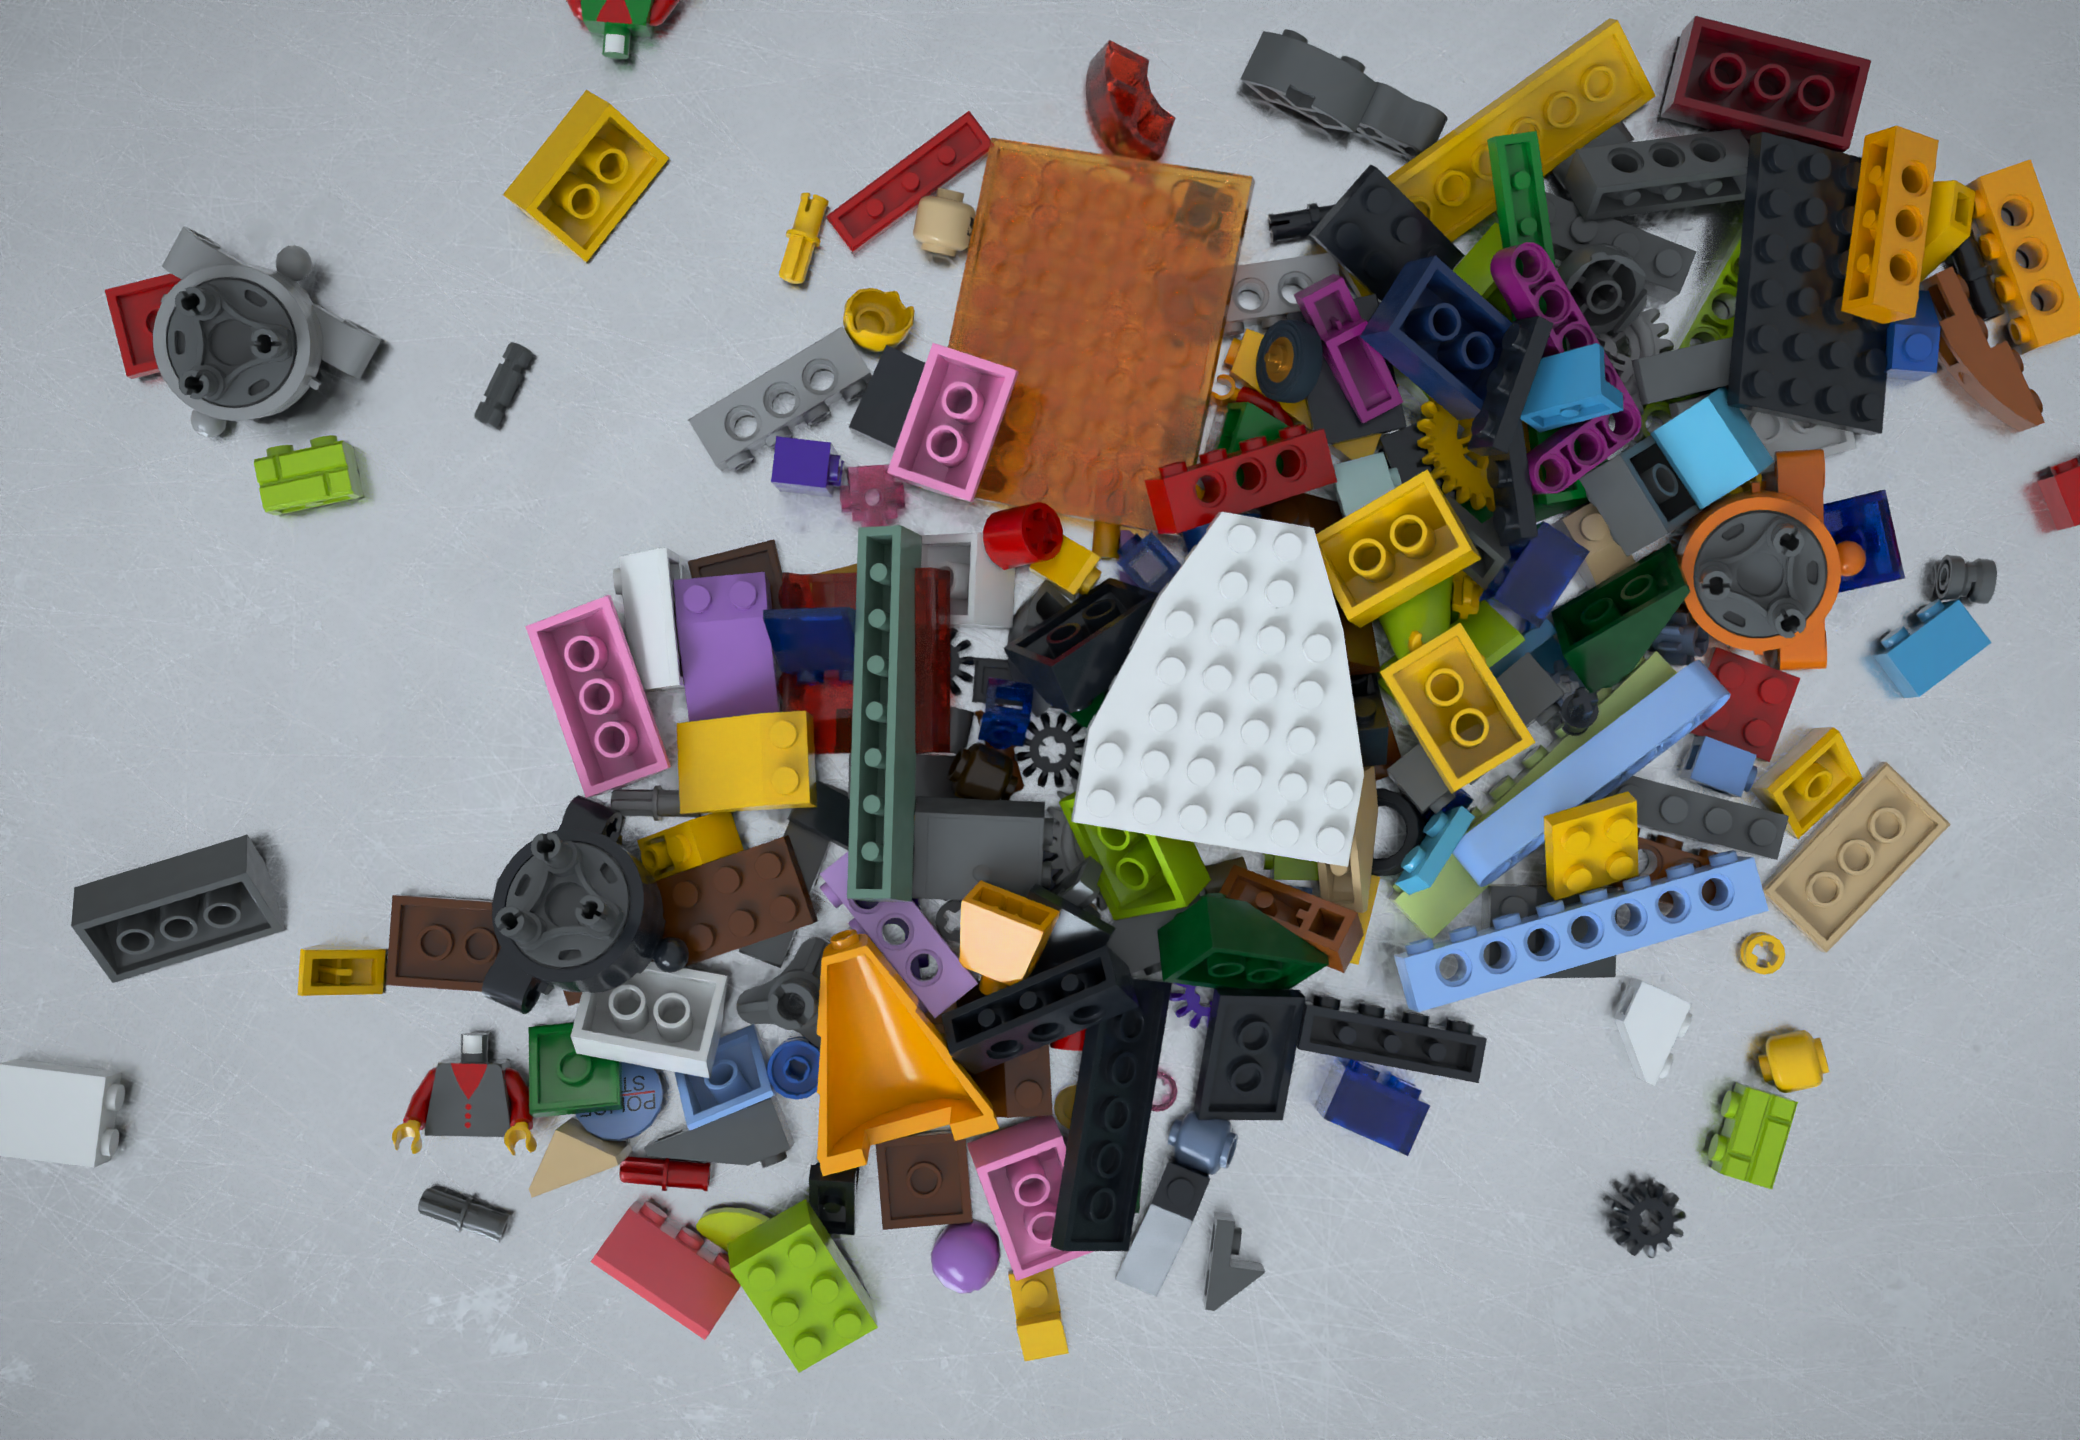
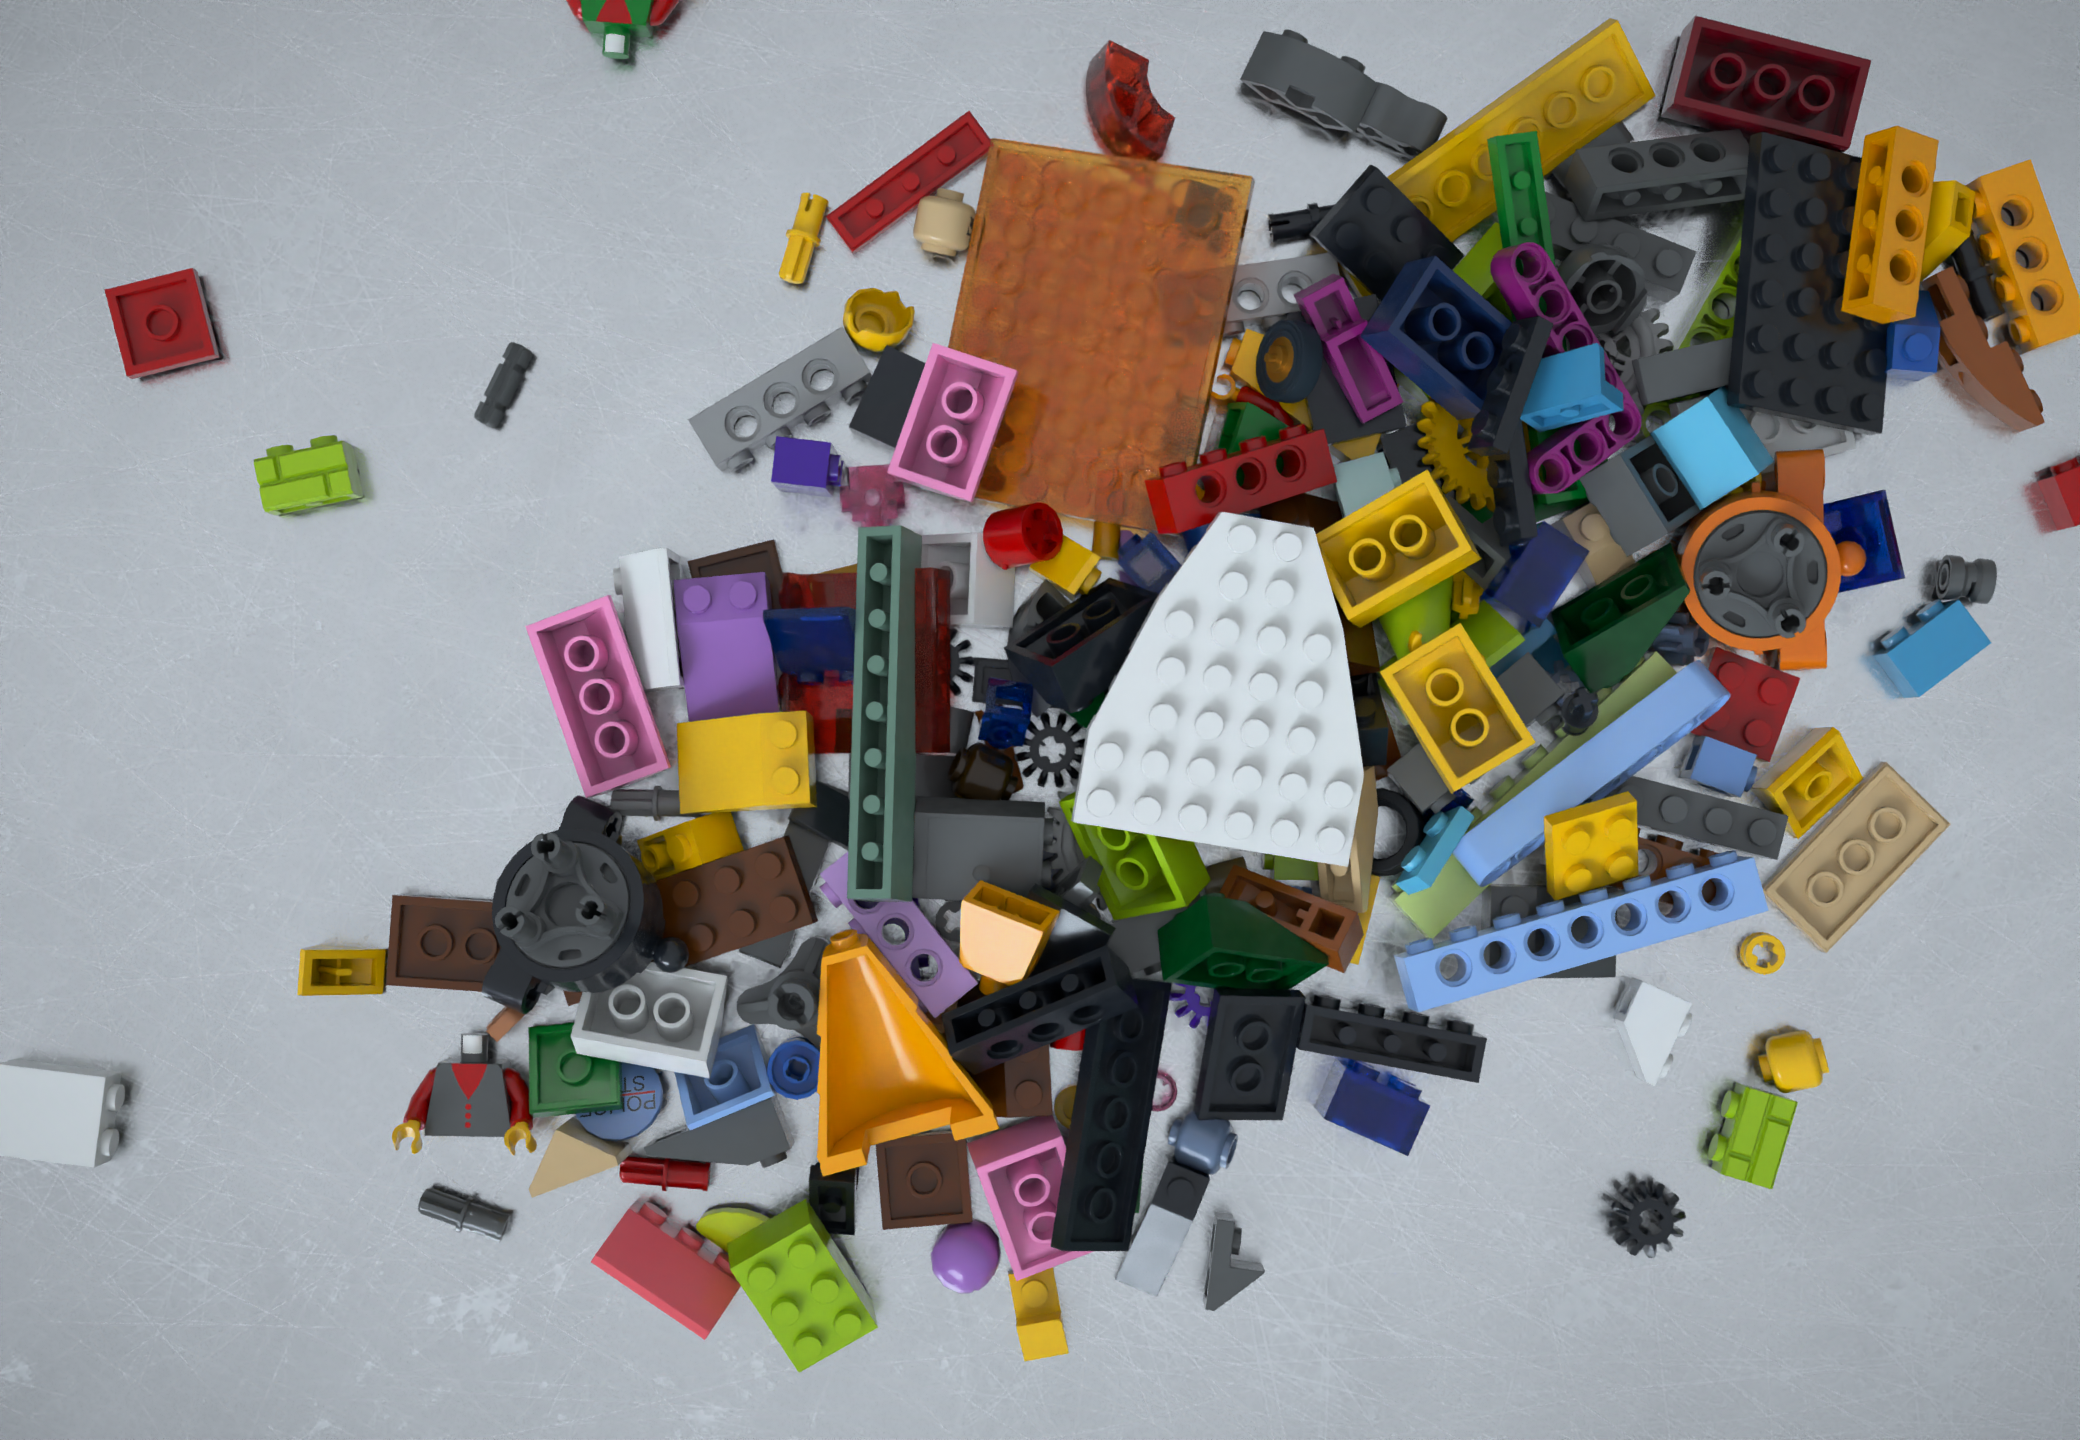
(177, 909): dark grey slope -> none
(246, 336): piece -> none
(503, 1023): none -> nougat tile
(586, 175): yellow slope -> none

